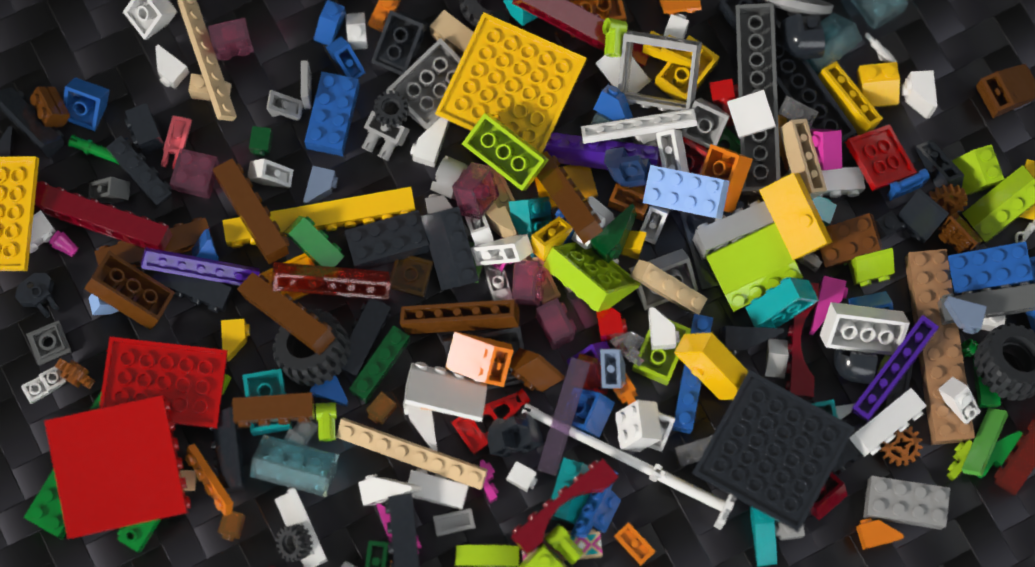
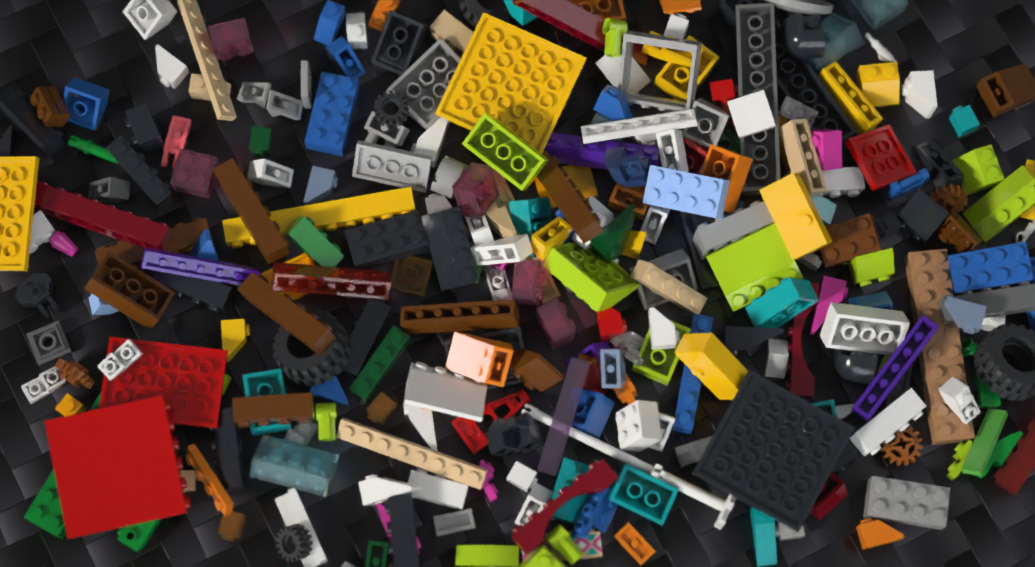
(70, 406): none -> light orange brick
(120, 360): none -> white slope
(254, 93): none -> light grey slope
(392, 166): none -> light grey plate
(533, 503): none -> white slope
(643, 494): none -> teal slope
(963, 120): none -> teal brick

